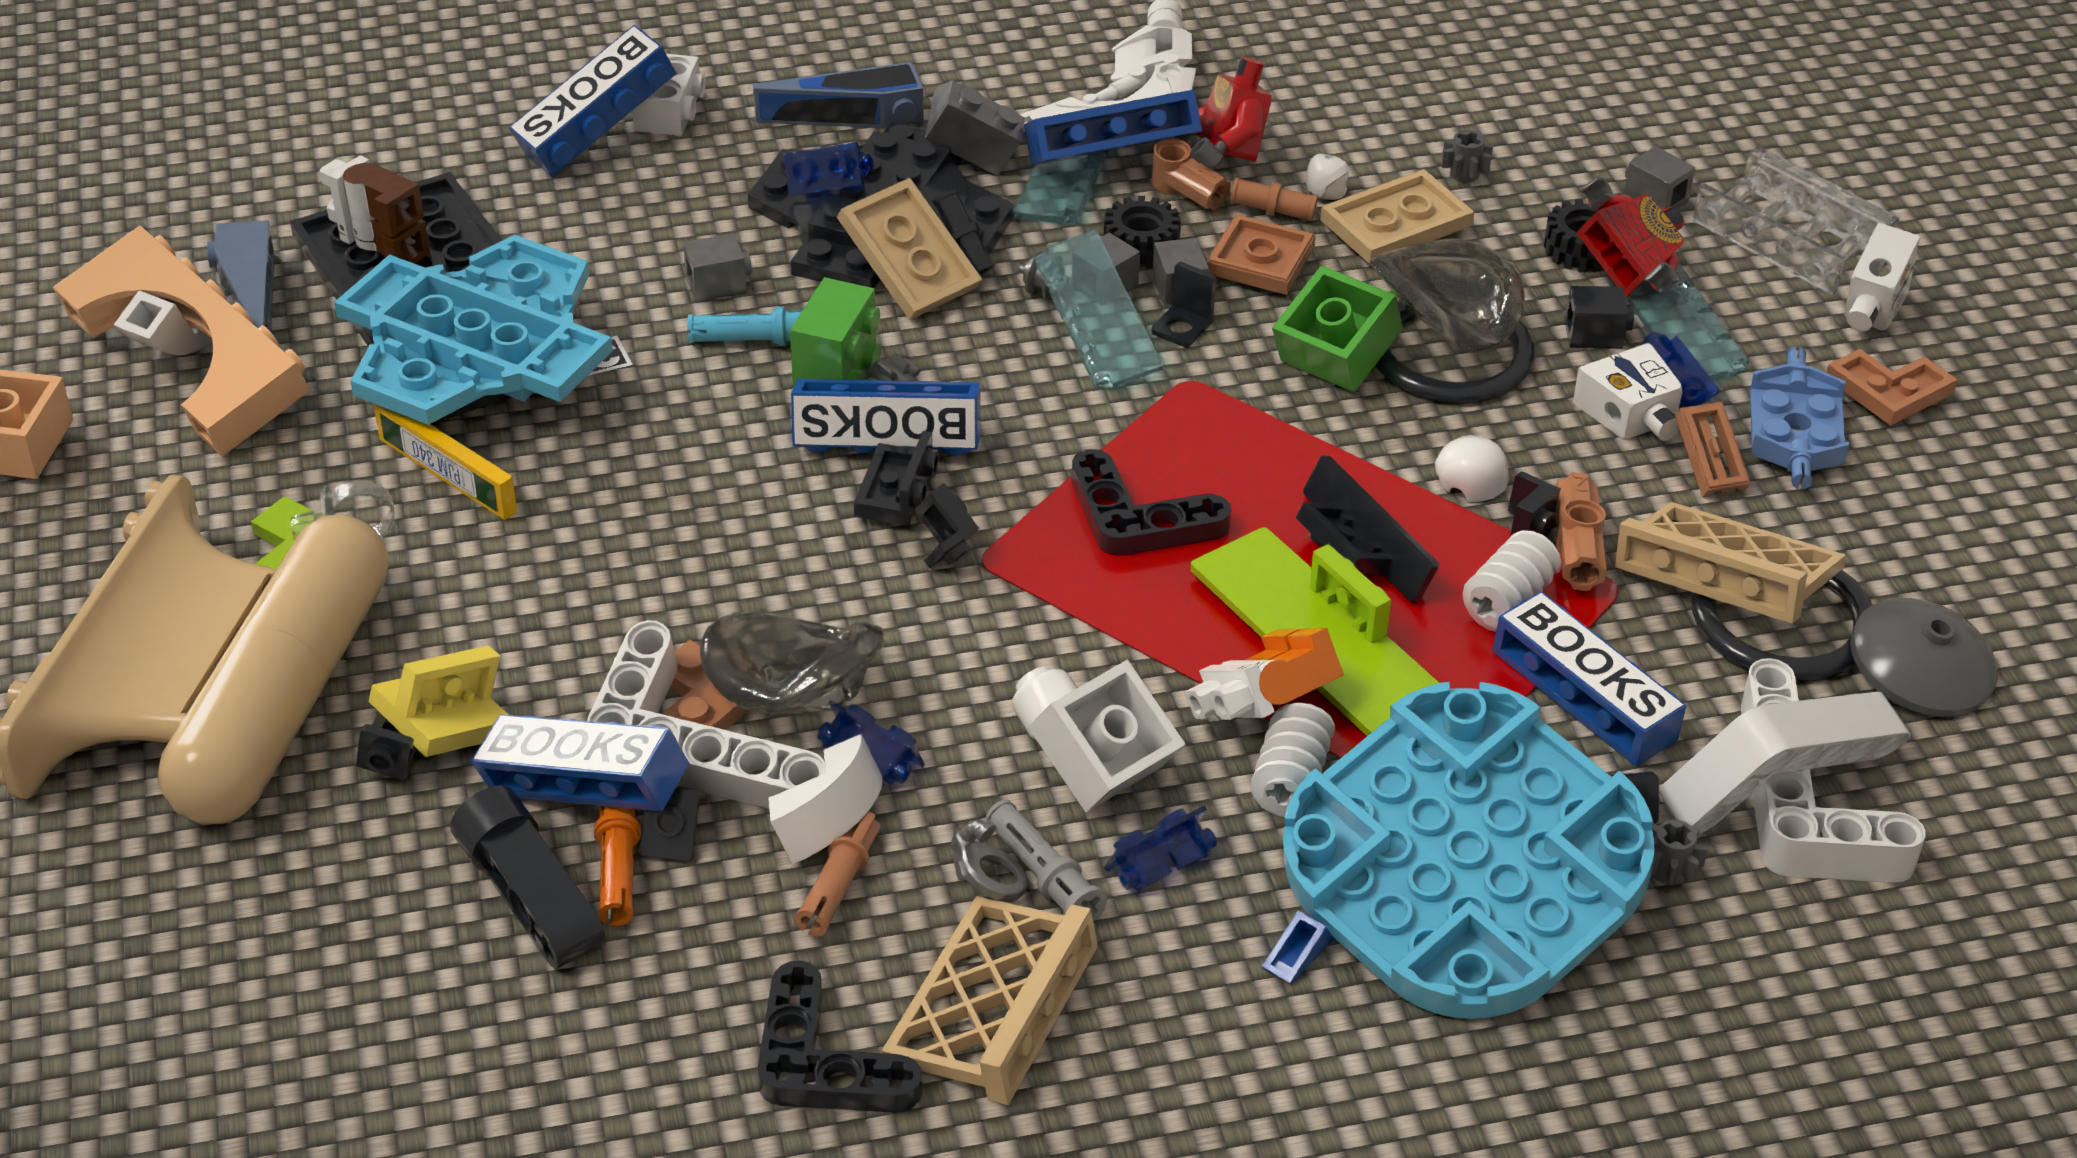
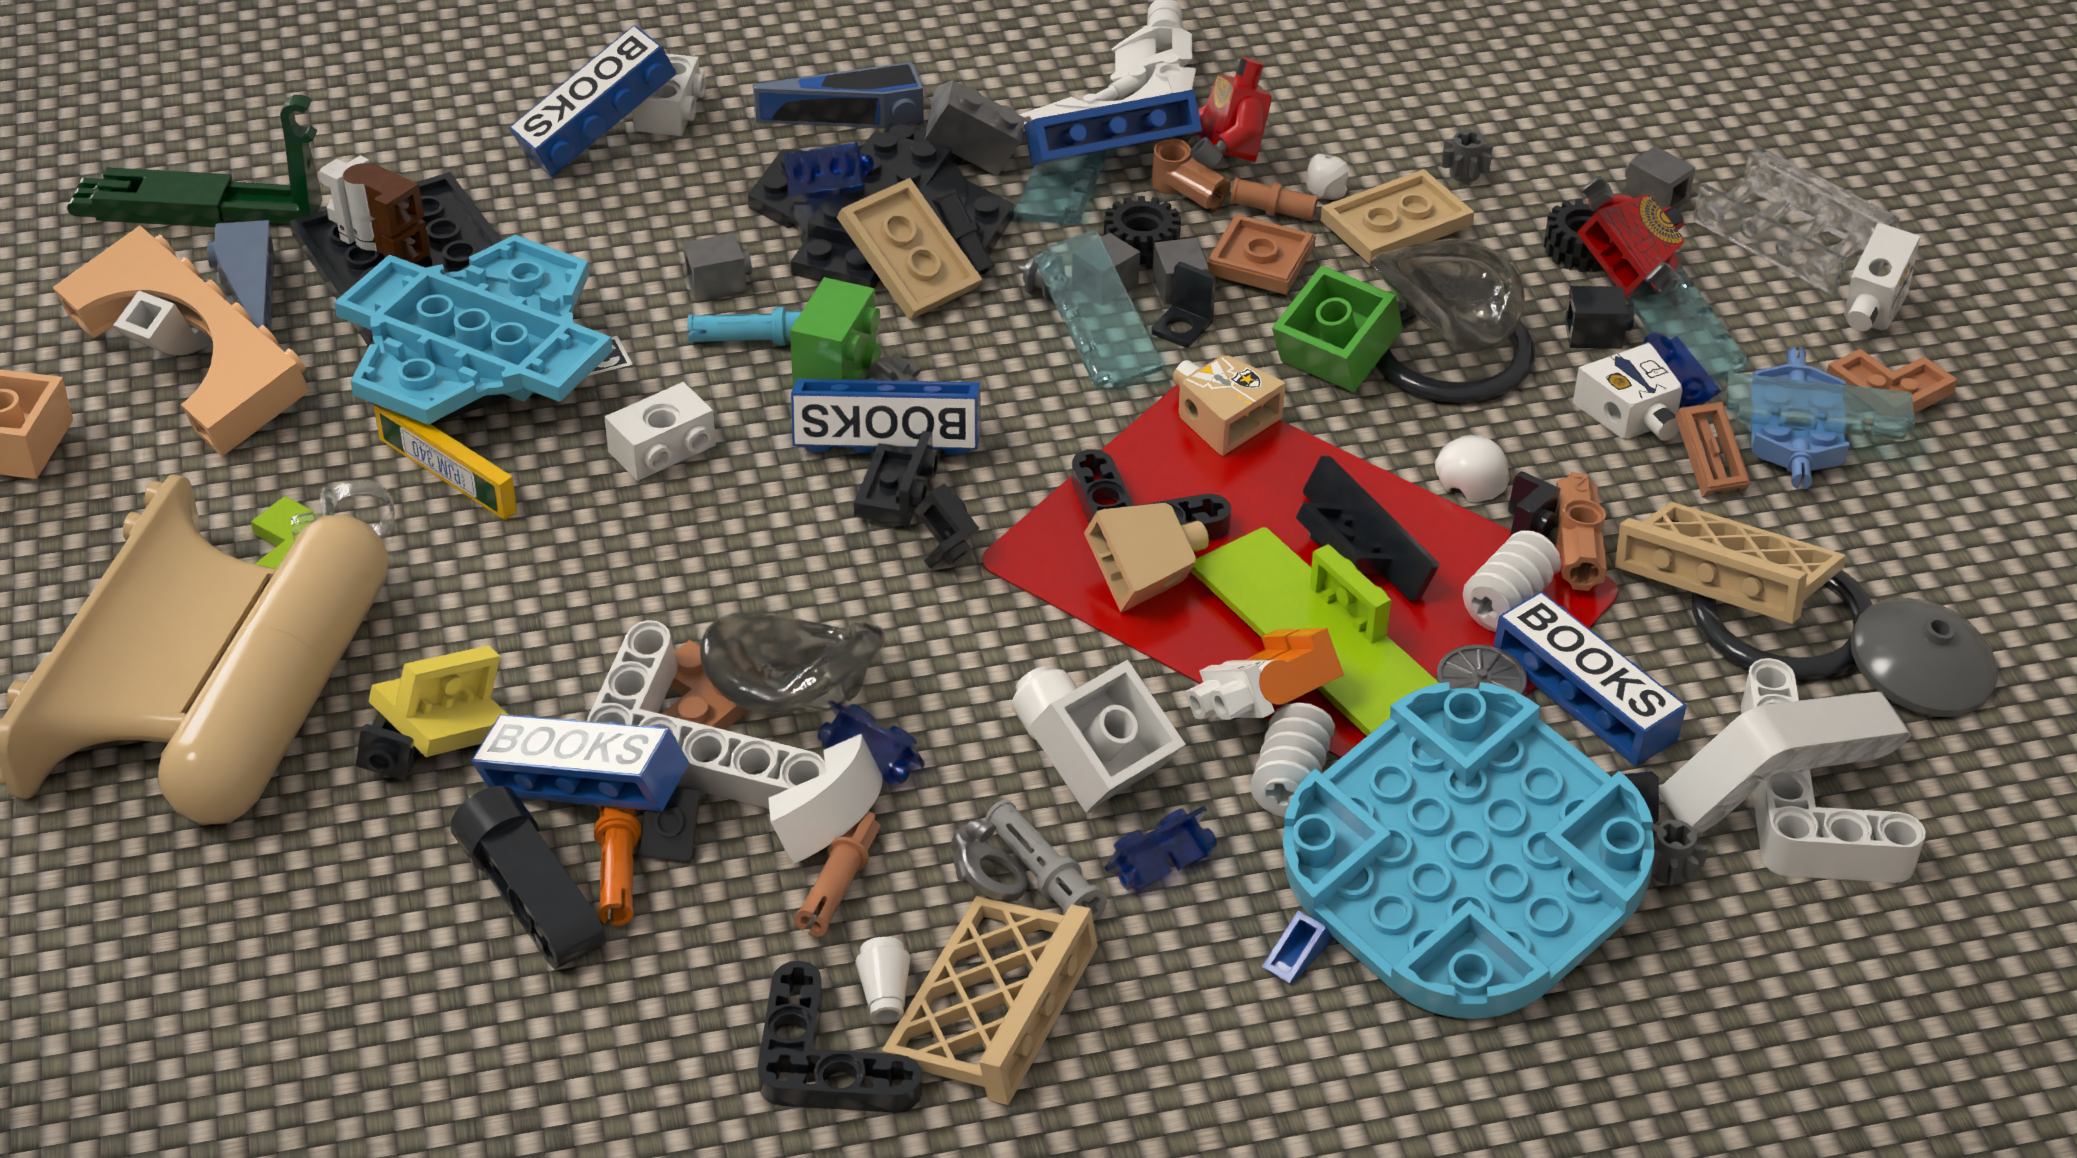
(207, 197): none -> dark green hinge
(660, 431): none -> white brick
(884, 977): none -> white cone
(1143, 550): none -> tan torso
(1228, 401): none -> tan torso
(1481, 663): none -> flat silver wheel
(1803, 403): none -> clear light blue windscreen

